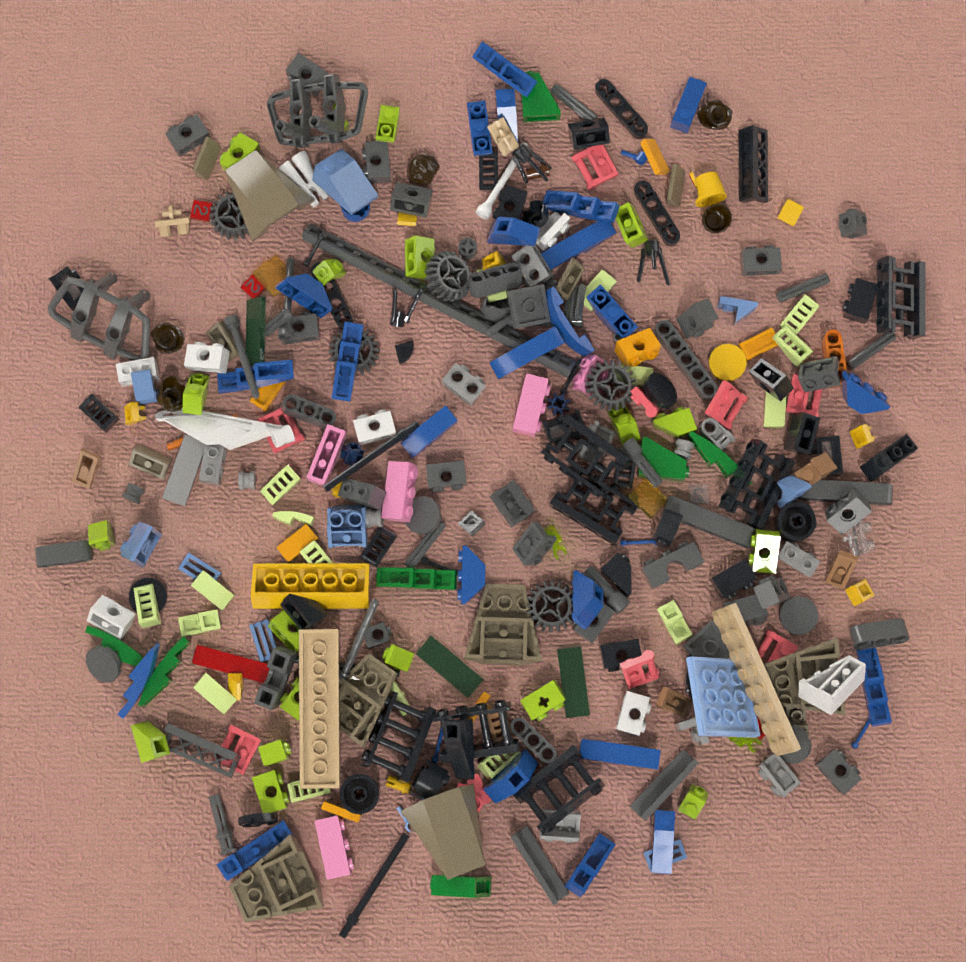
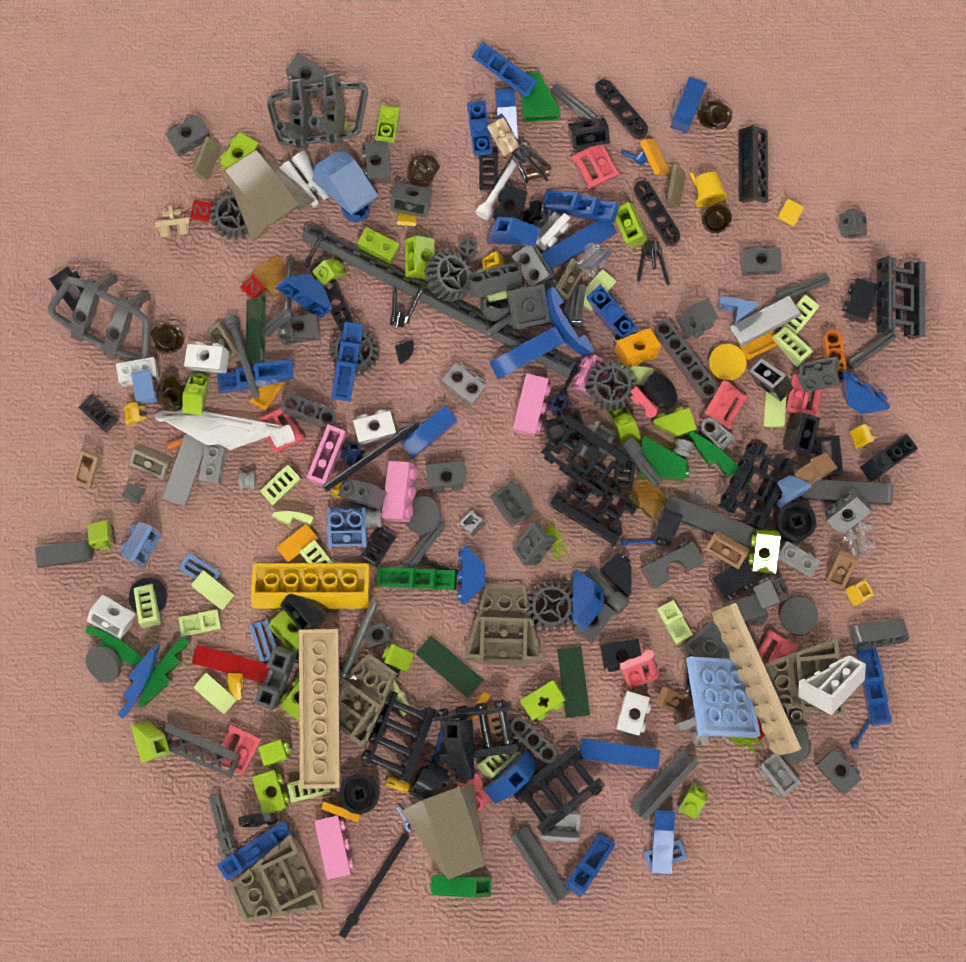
(378, 246): none -> lime brick
(593, 259): none -> clear hips
(727, 549): none -> medium nougat slope
(765, 321): none -> piece

